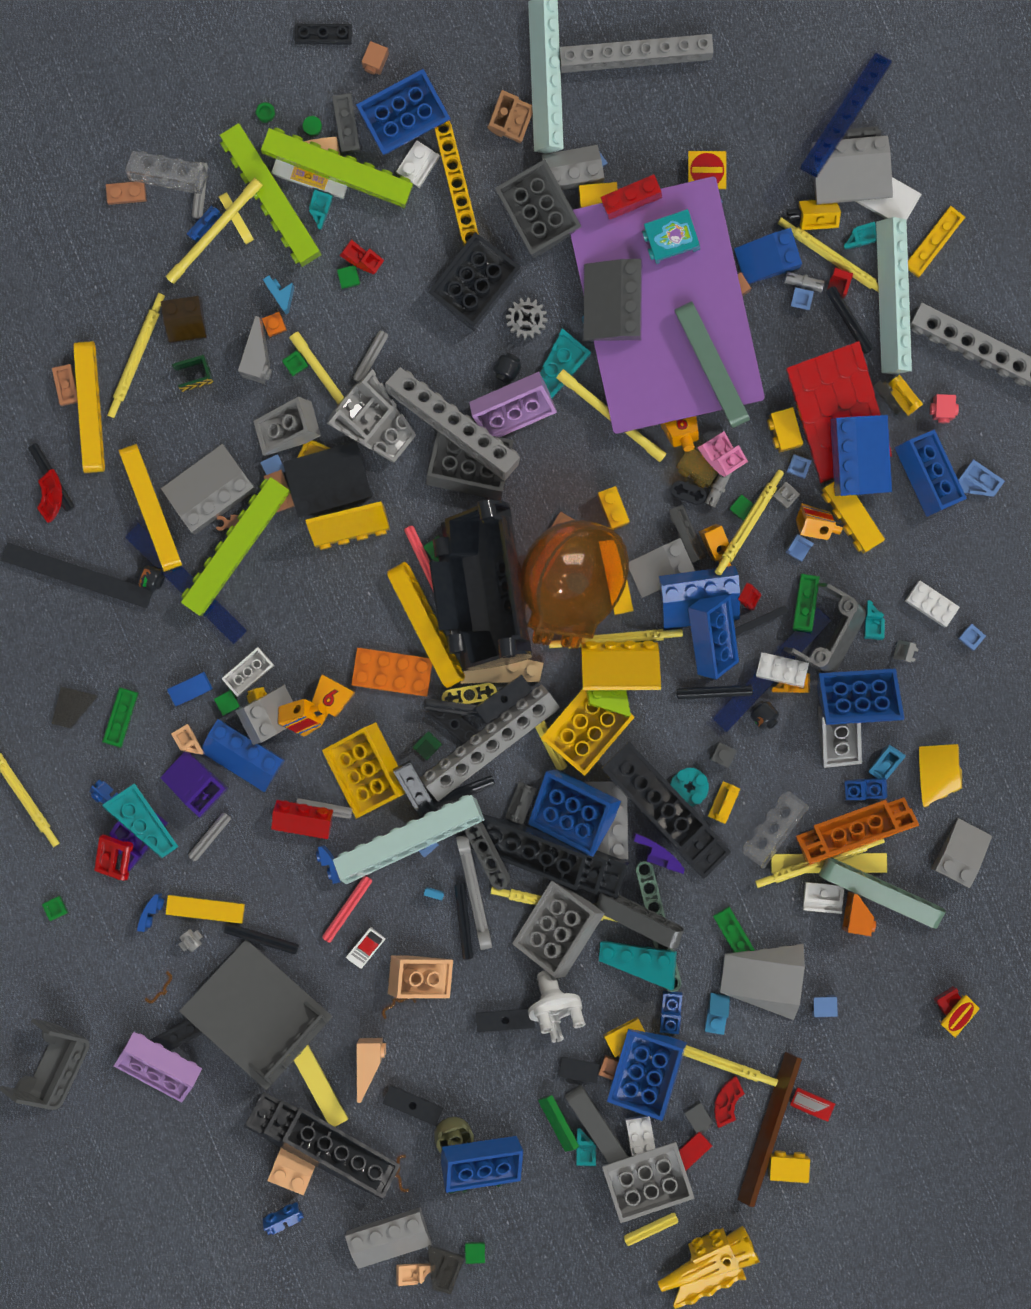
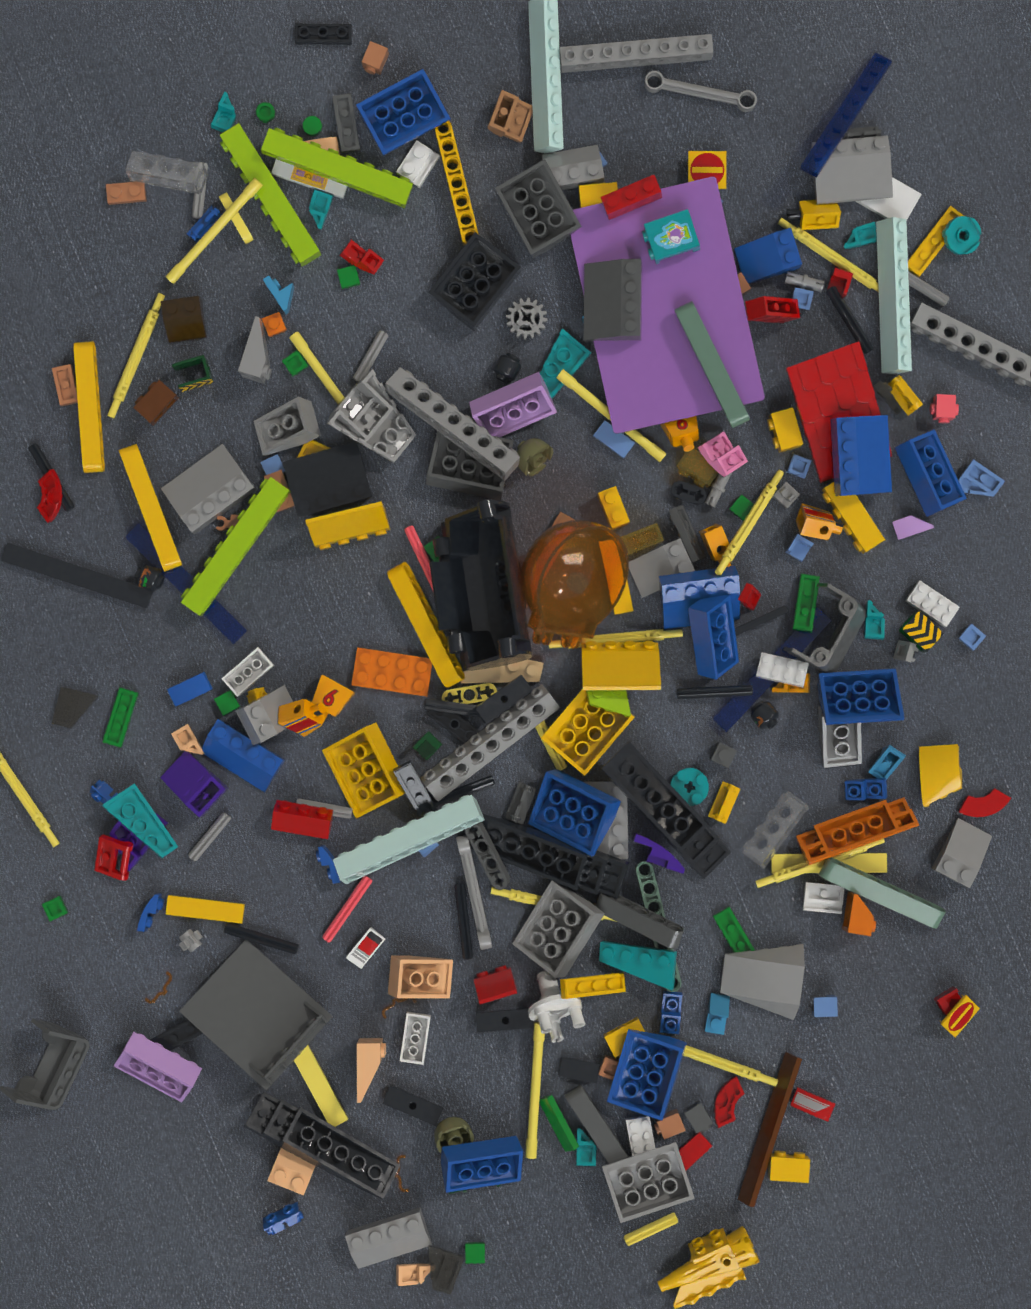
(155, 402): none -> reddish brown brick
(225, 115): none -> teal slope
(415, 1038): none -> white piece
(433, 893): dark azure tile -> none
(495, 984): none -> red slope
(531, 1141): none -> light yellow piece
(533, 455): none -> olive cylinder
(592, 985): none -> yellow tile
(616, 442): none -> medium blue tile
(642, 539): none -> clear yellow brick
(670, 1124): none -> nougat brick
(700, 91): none -> light grey piece
(772, 309): none -> red brick
(910, 526): none -> lavender slope
(921, 631): none -> piece
(927, 289): none -> light grey axle
(972, 236): none -> teal plate
(984, 805): none -> red tile

